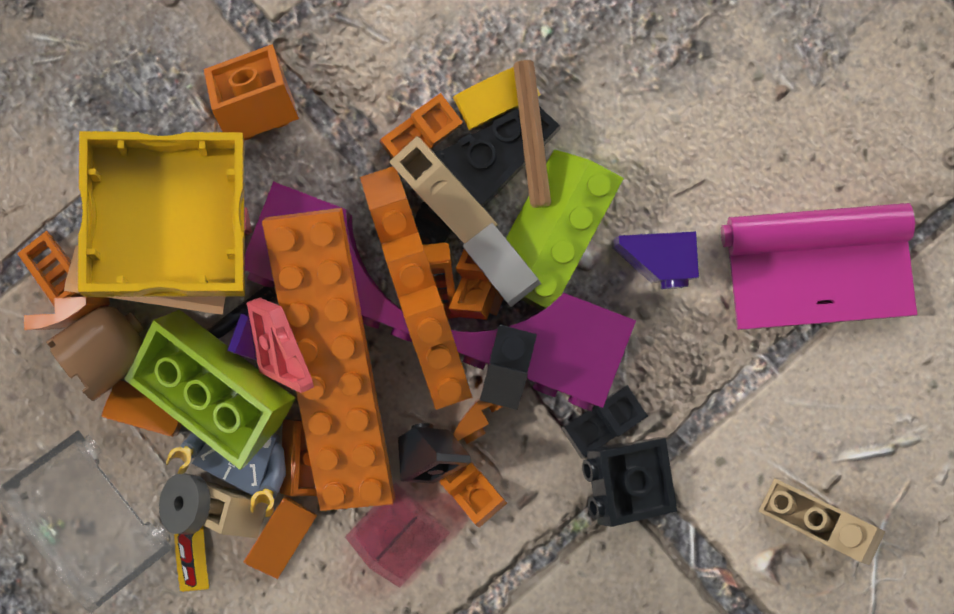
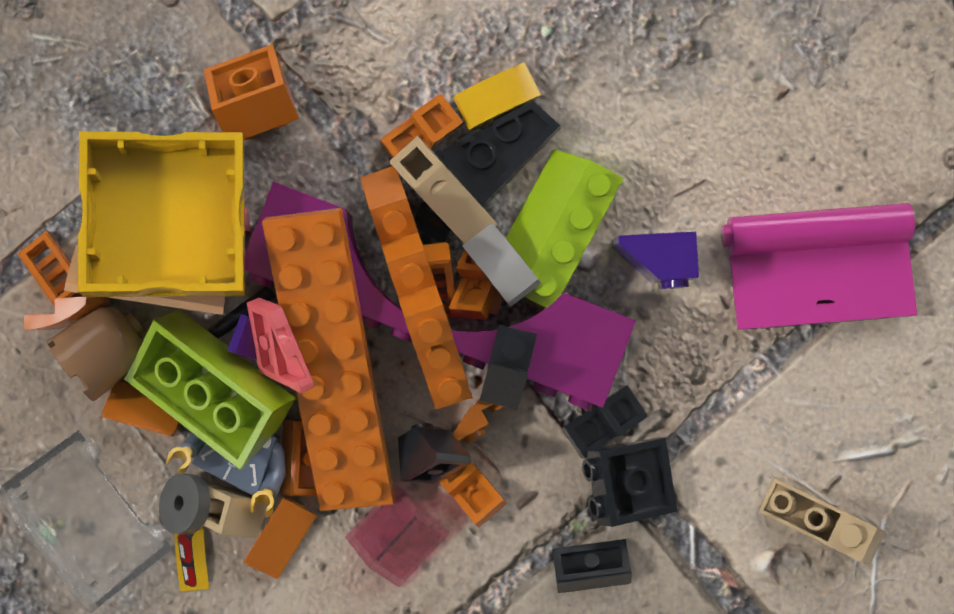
(532, 133): medium nougat axle -> none
(592, 566): none -> black slope

